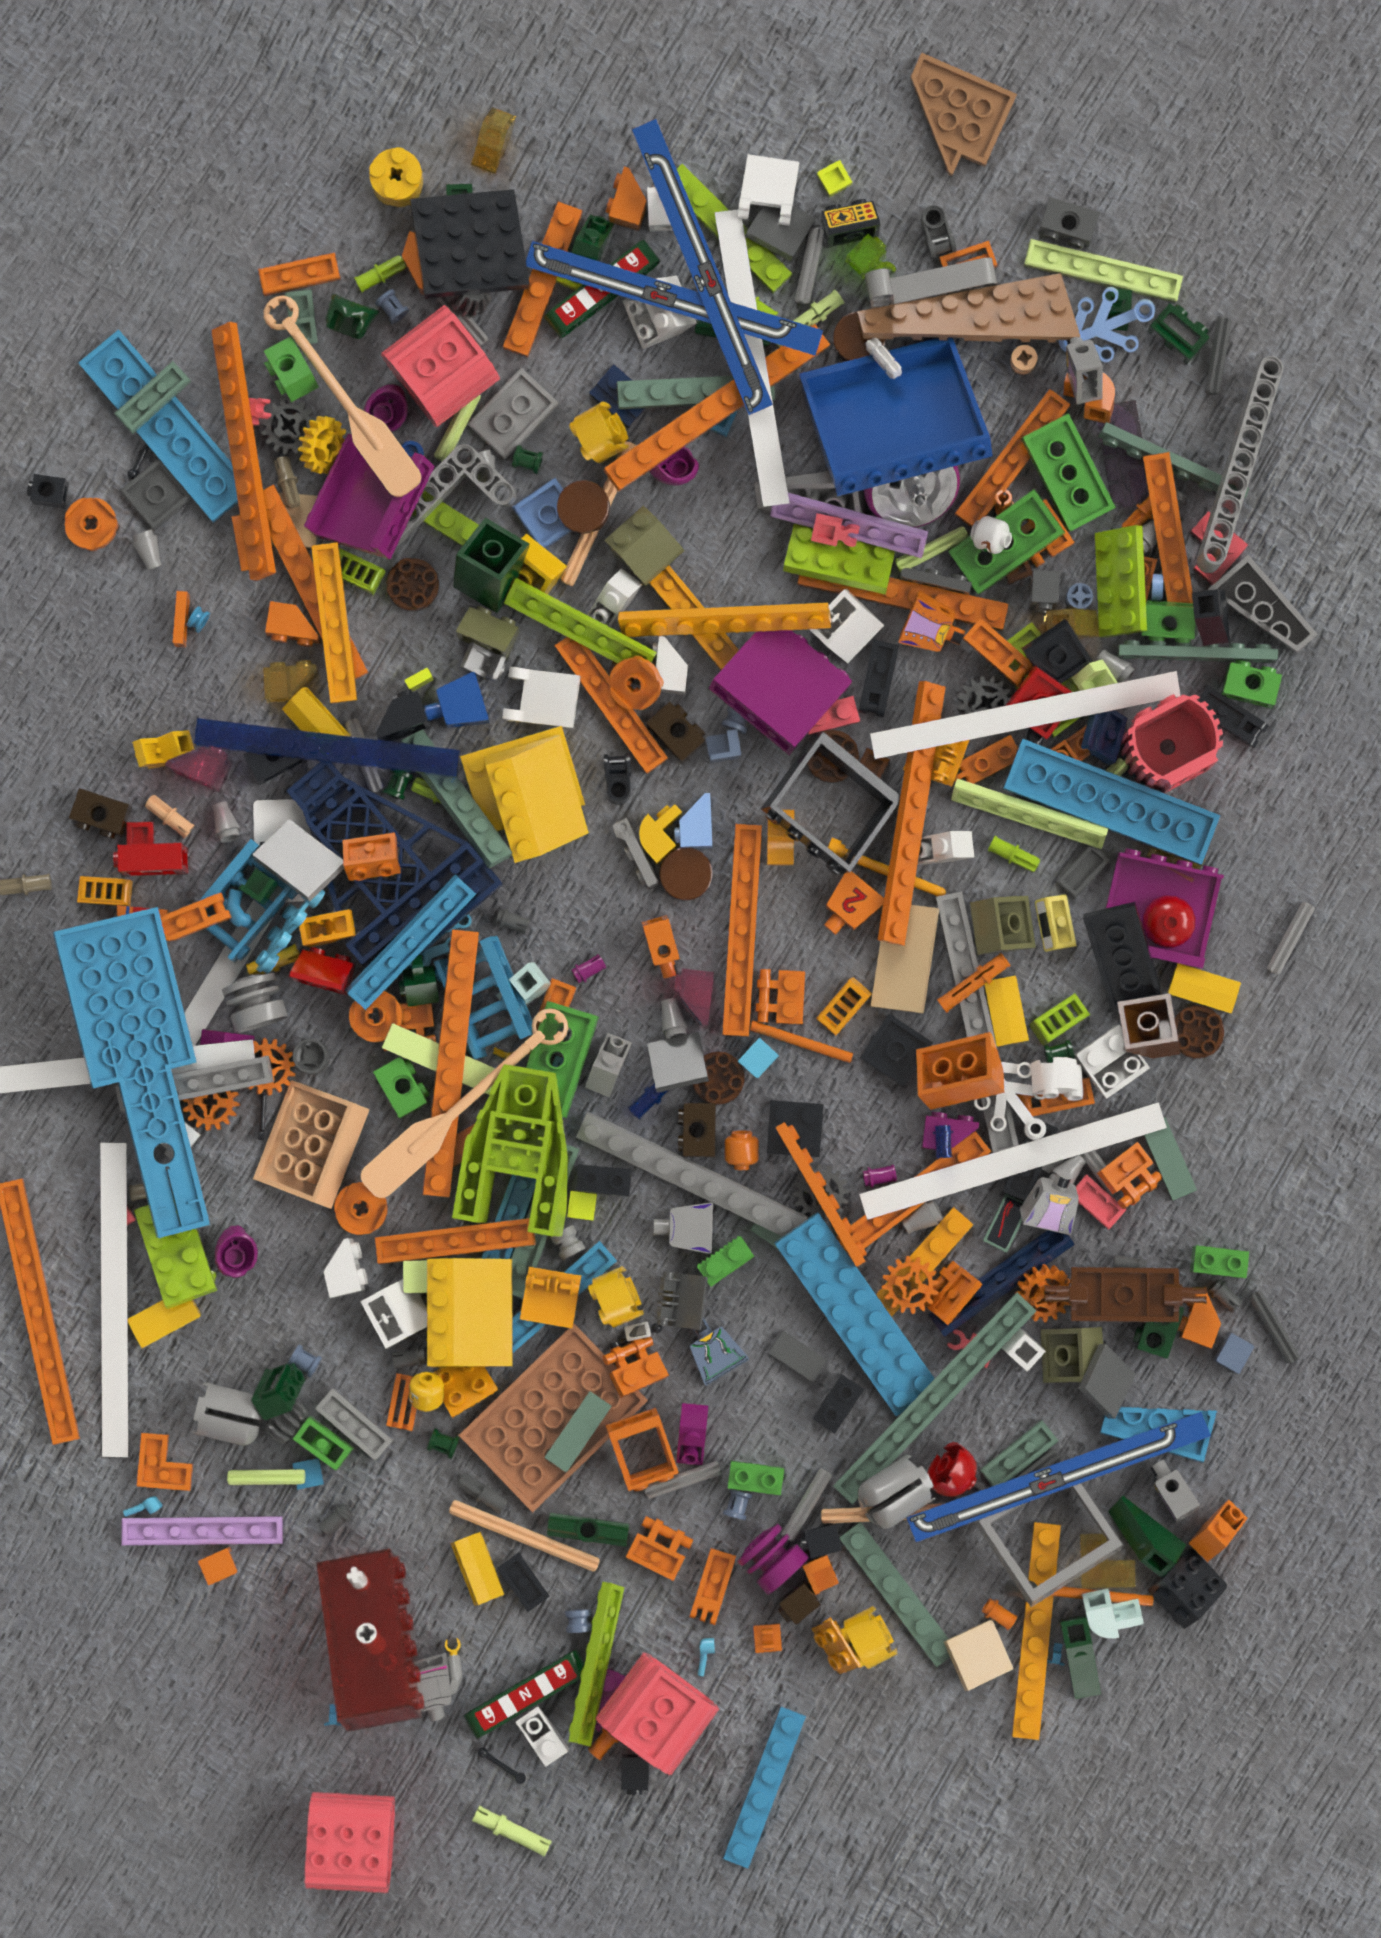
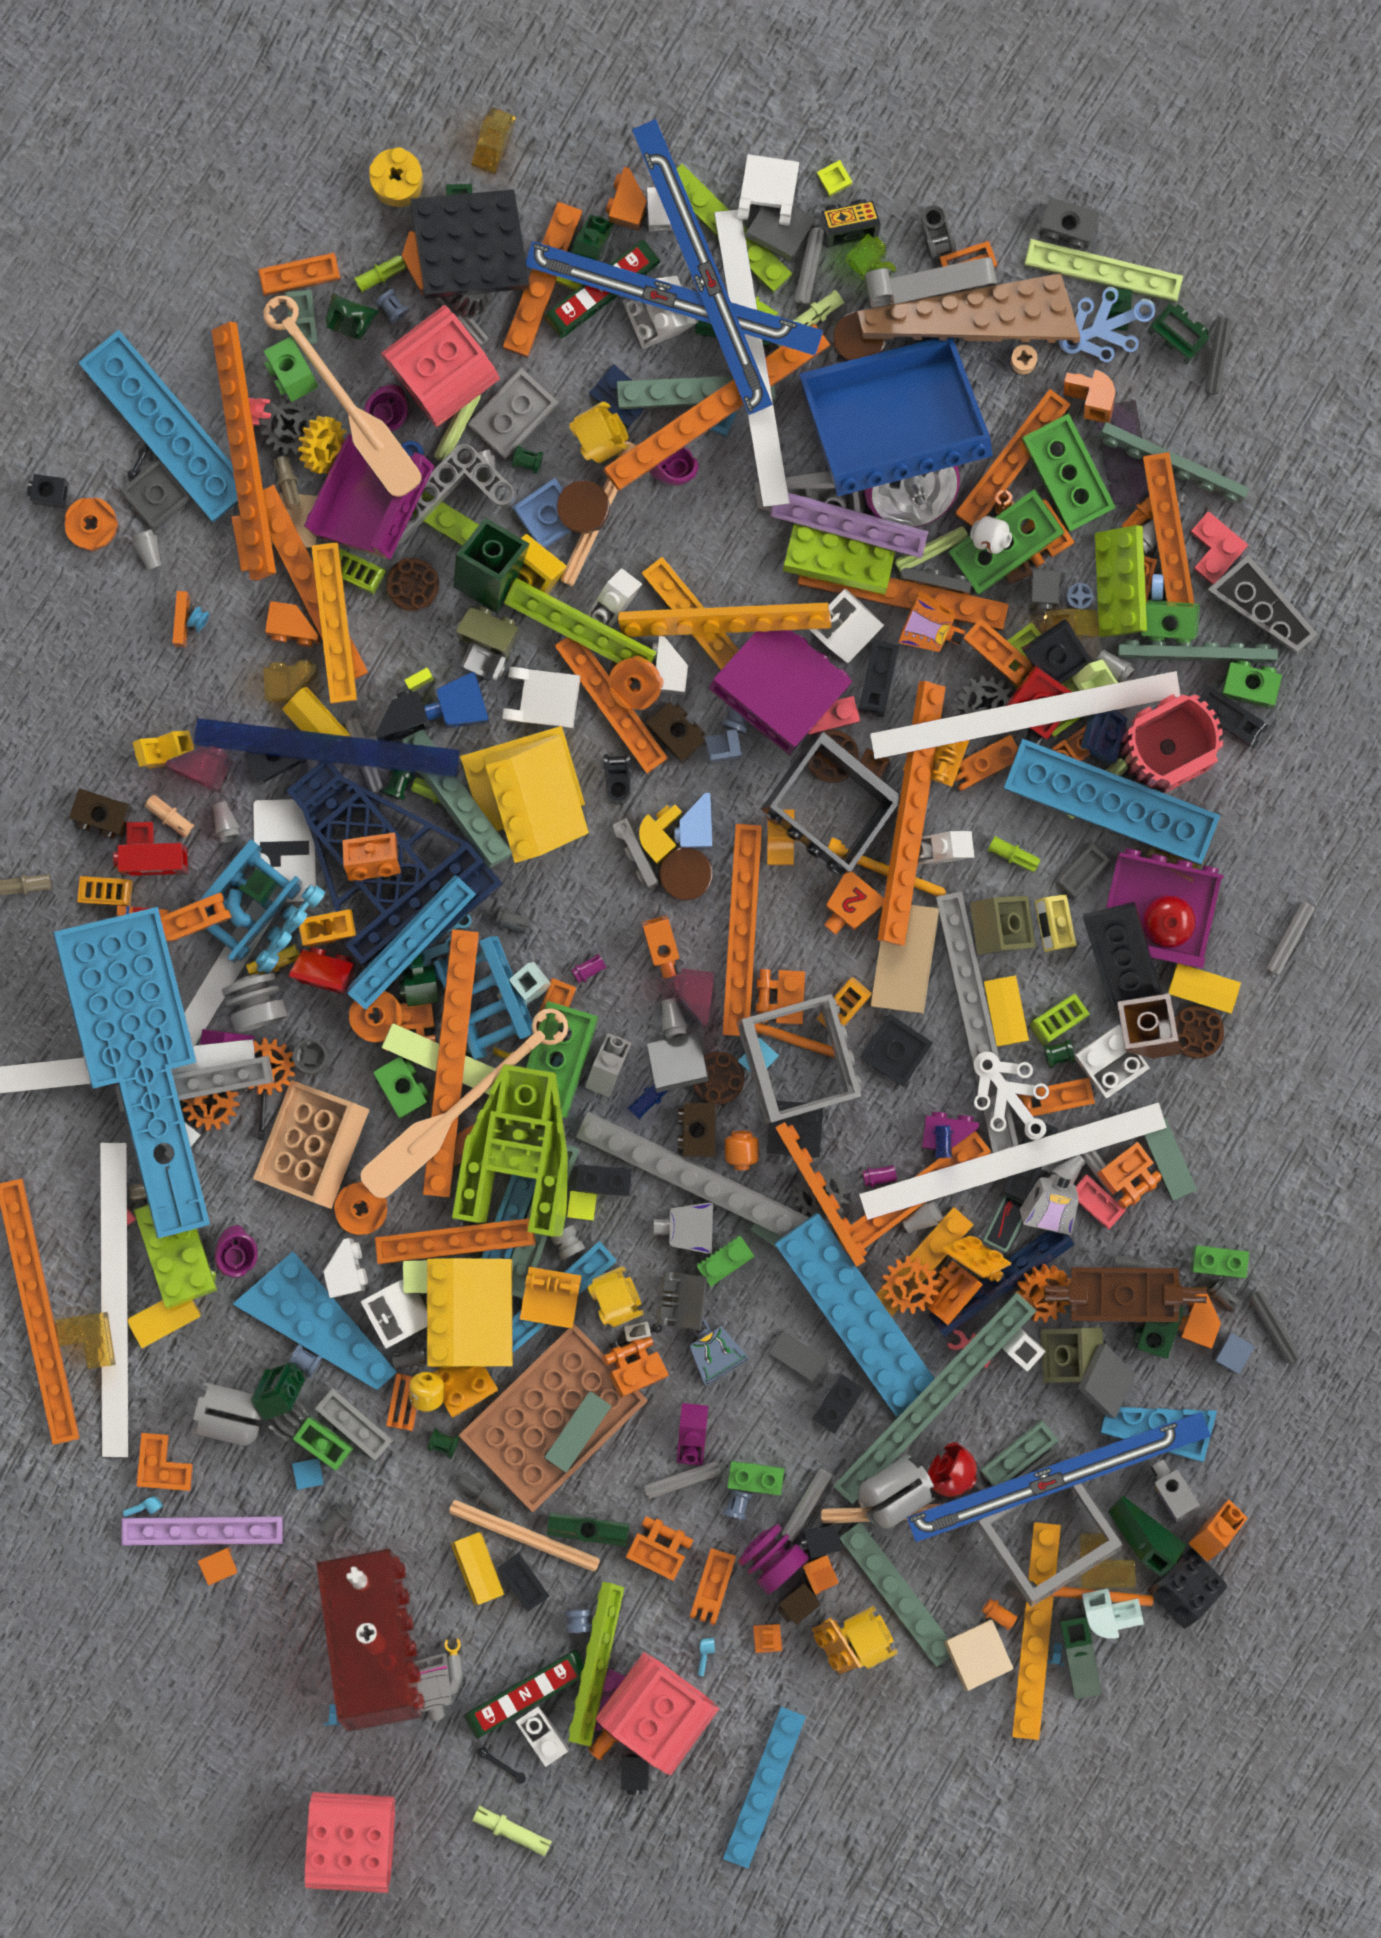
(93, 1332): none -> clear yellow plate
(152, 397): sand green tile -> none
(266, 1477): yellowish green axle -> none
(299, 860): tile -> none
(301, 1309): none -> dark azure wing
(635, 1425): orange window -> none
(644, 545): olive slope -> none
(758, 1069): none -> light grey window
(829, 530): coral plate -> none
(883, 358): white axle -> none
(959, 1071): orange slope -> none
(960, 110): medium nougat wing -> none
(973, 982): orange pin -> none
(977, 1257): none -> light orange hinge
(1029, 813): yellowish green tile -> none
(1058, 1078): white cylinder -> none
(1080, 358): light grey torso -> none
(1211, 616): black slope -> none
(1232, 472): light grey beam -> none

